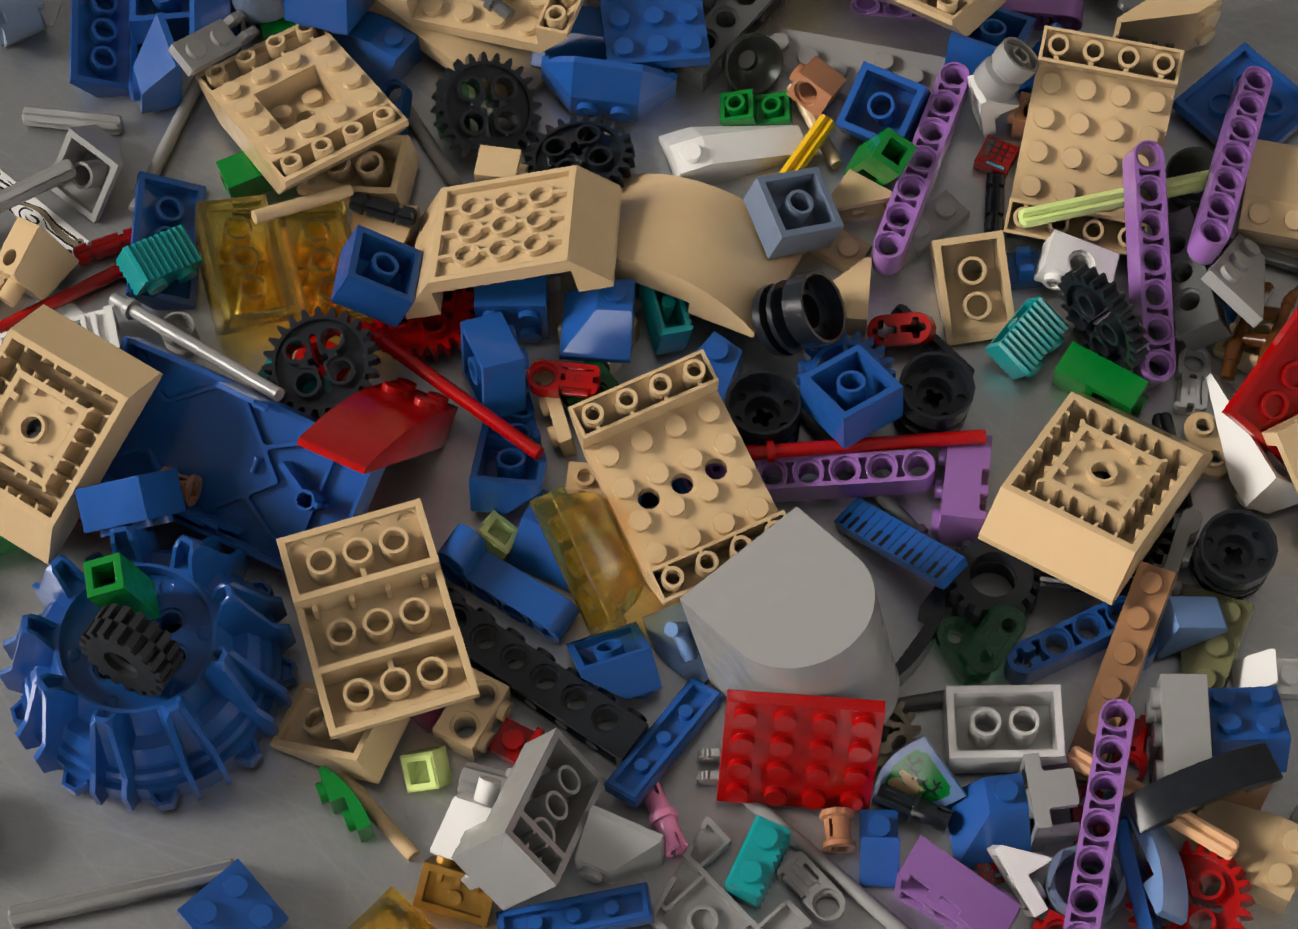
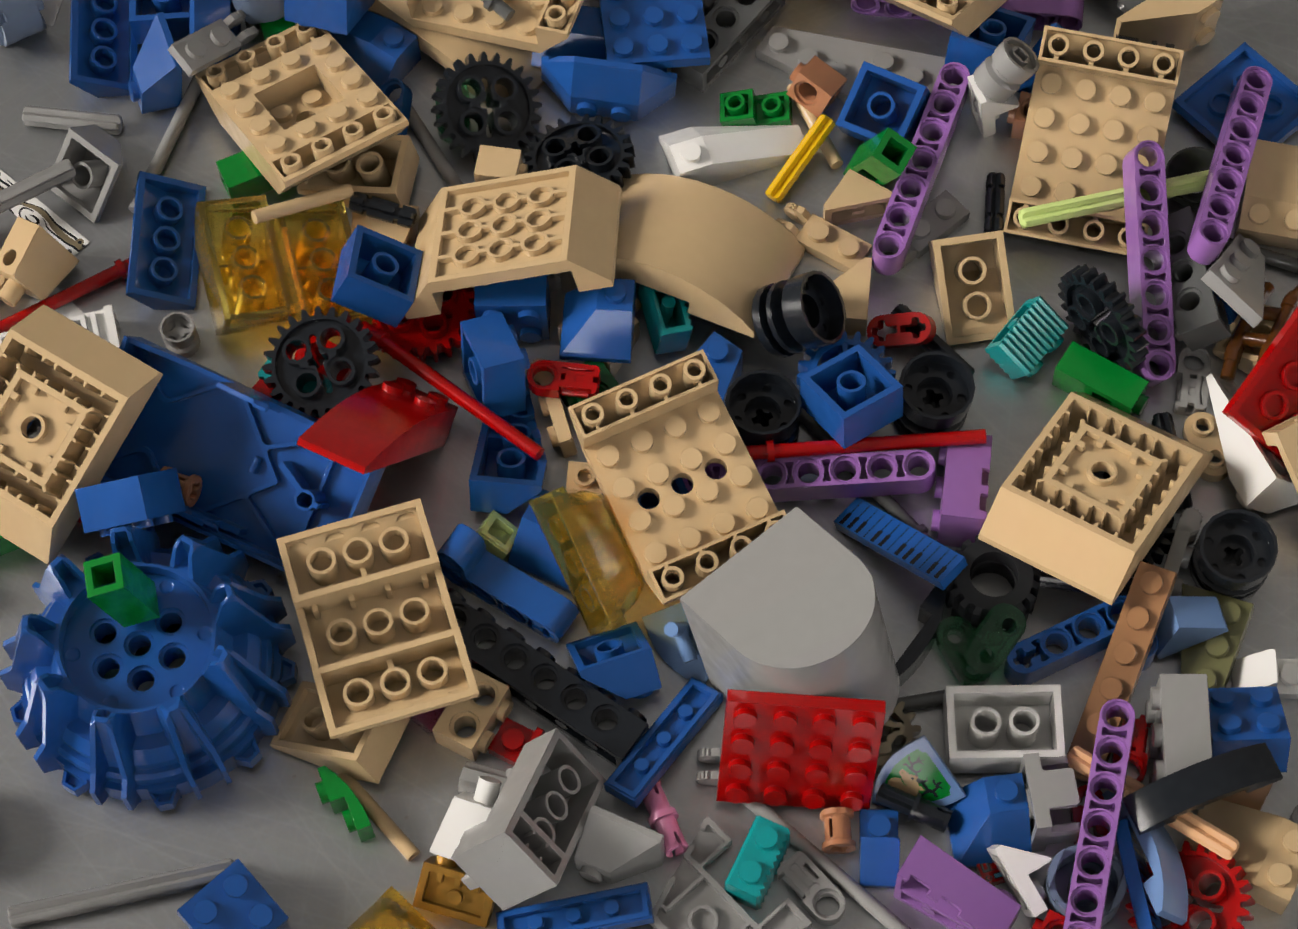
(102, 246): red axle -> none
(131, 649): black tyre -> none
(132, 309): light grey bar -> none
(159, 260): teal brick -> none
(426, 769): yellowish green slope -> none
(765, 69): pearl dark grey piece -> none
(793, 212): sand blue brick -> none
(996, 156): red tile -> none
(1022, 268): blue tile -> none
(1065, 251): white brick -> none

